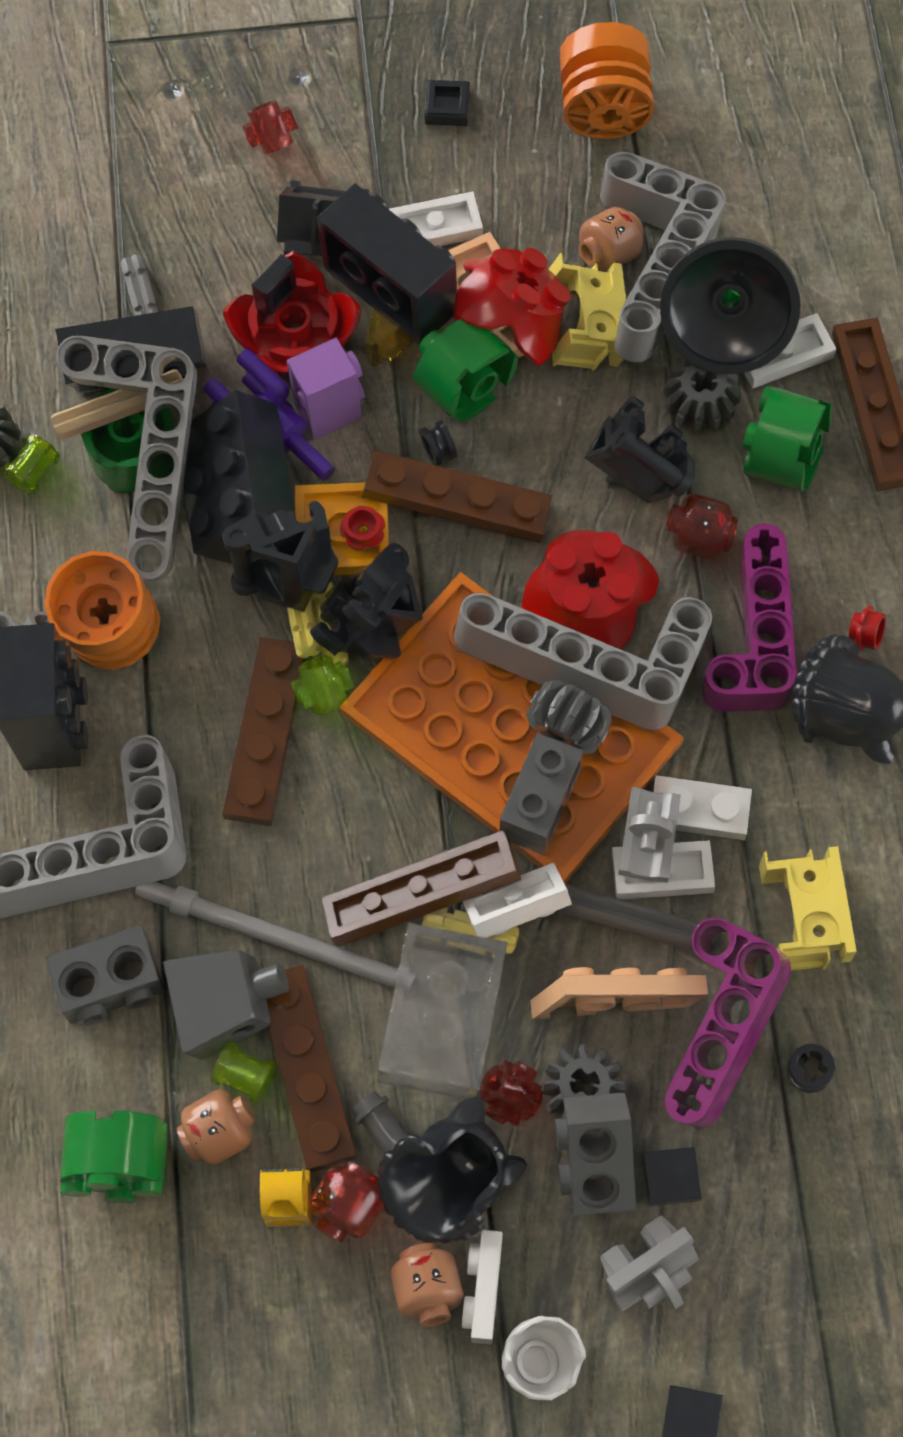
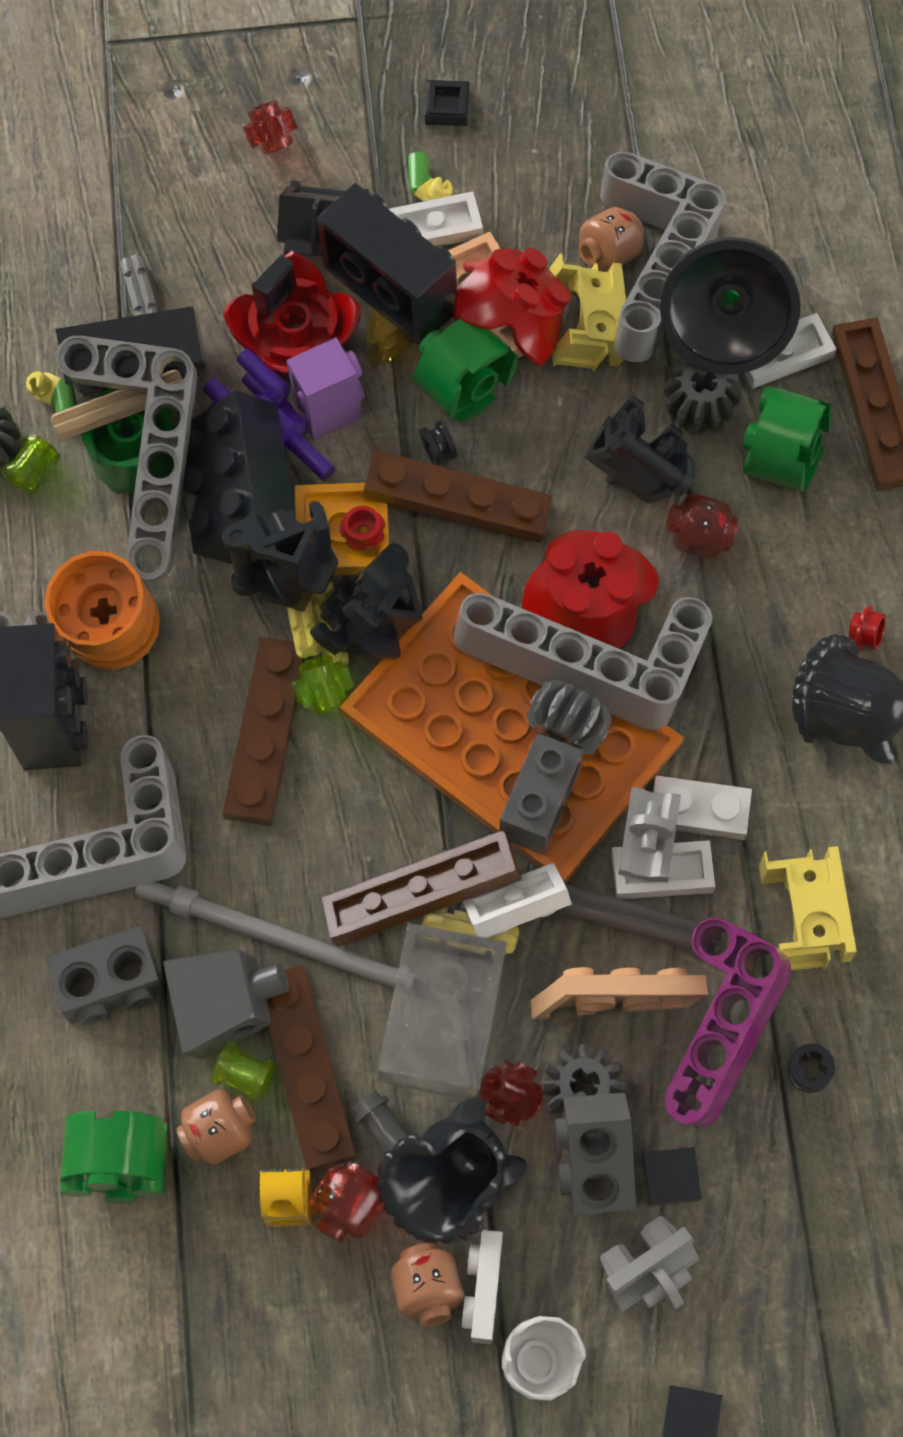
(51, 390): none -> arm
(421, 183): none -> arm
(606, 80): orange wheel -> none
(759, 617): magenta beam -> none

